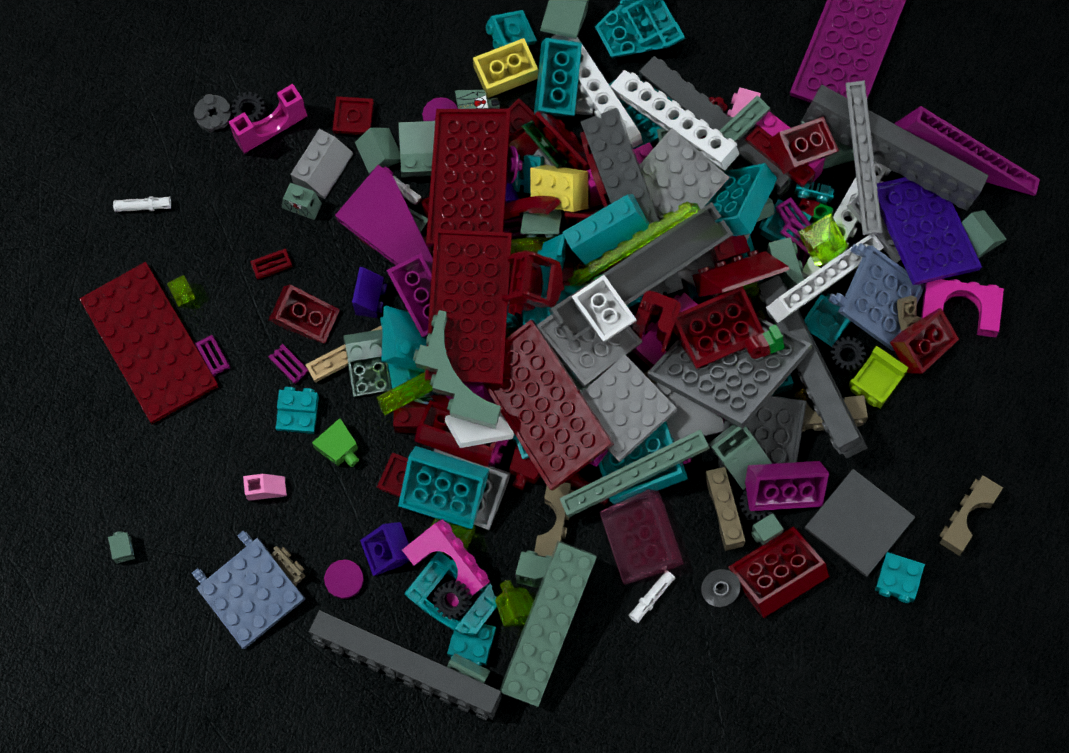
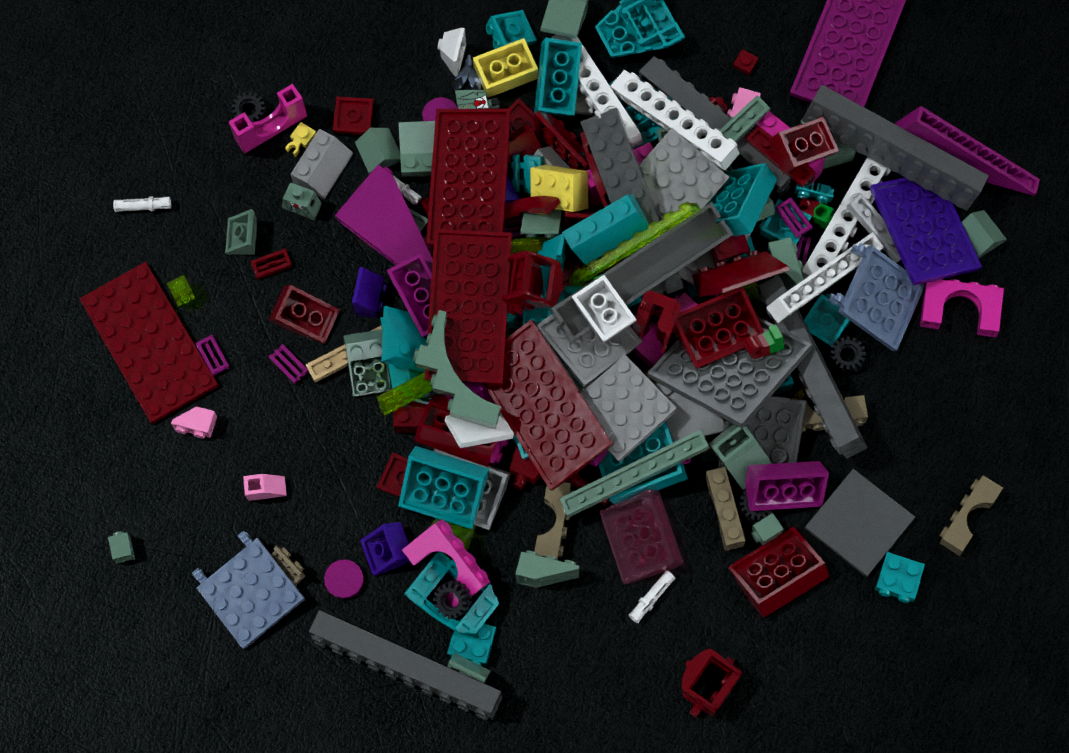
(196, 421): none -> bright pink slope
(209, 103): dark grey plate -> none
(241, 233): none -> sand green slope
(297, 410): teal plate -> none
(301, 137): none -> light yellow plate
(337, 444): bright green torso -> none
(453, 48): none -> white slope
(467, 73): none -> sand blue piece
(513, 604): clear neon green torso -> none
(514, 164): magenta dish -> none
(544, 144): dark green door -> none
(547, 623): sand green brick -> none
(695, 669): none -> dark red animal
(726, 593): dark grey dish -> none
(745, 62): none -> dark red plate
(788, 226): magenta tile -> none
(823, 240): clear neon green slope -> none
(863, 157): light grey tile -> none
(878, 377): lime panel -> none
(907, 311): dark tan slope -> none
(924, 342): dark red slope -> none

